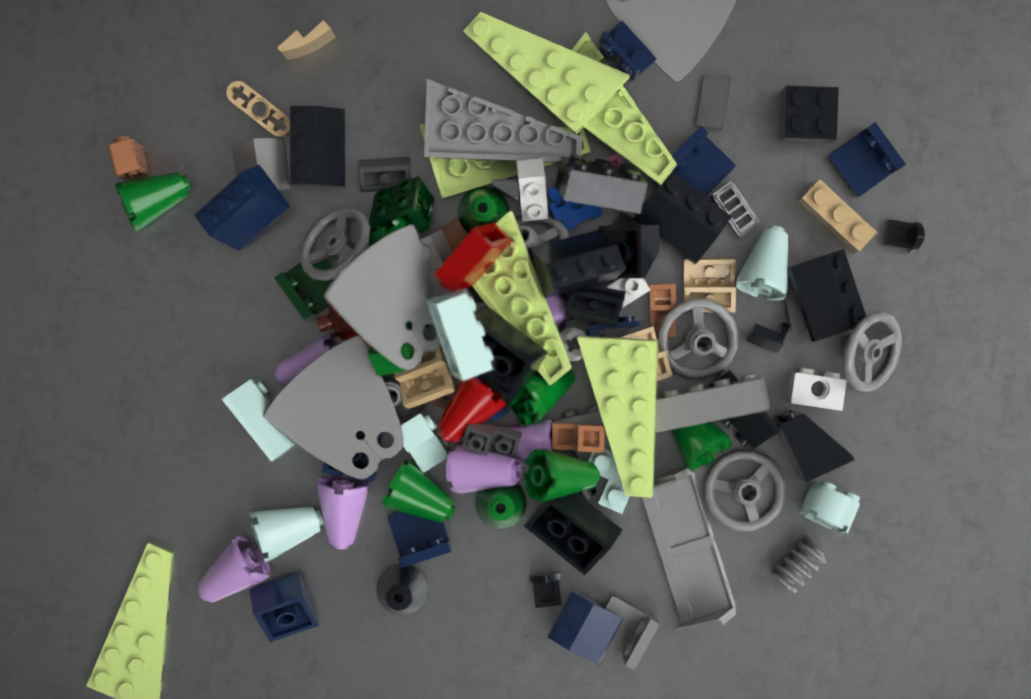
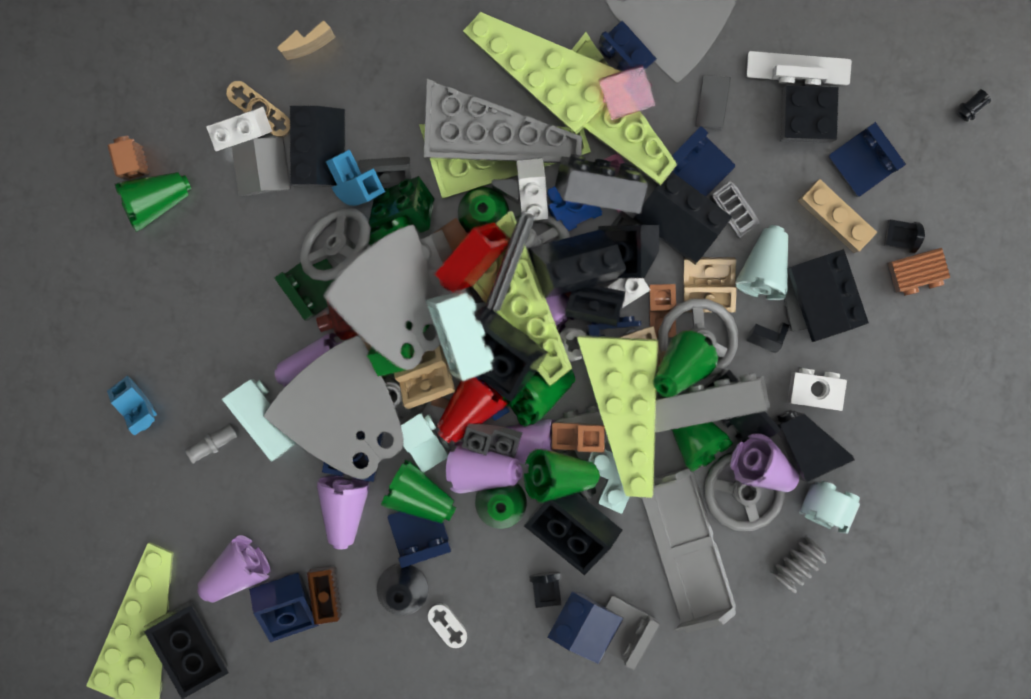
(132, 405): none -> dark azure brick
(186, 649): none -> black brick
(211, 443): none -> light grey pin
(239, 129): none -> white brick
(242, 208): dark blue slope -> none
(283, 529): light aqua cone -> none
(324, 595): none -> reddish brown brick
(352, 185): none -> dark azure brick
(443, 630): none -> white beam
(510, 261): none -> dark grey axle
(627, 92): none -> clear pink piece
(685, 363): none -> green cone
(763, 465): none -> lavender cone
(798, 68): none -> white bracket
(868, 350): light grey piece -> none
(918, 271): none -> nougat brick
(968, 110): none -> black pin

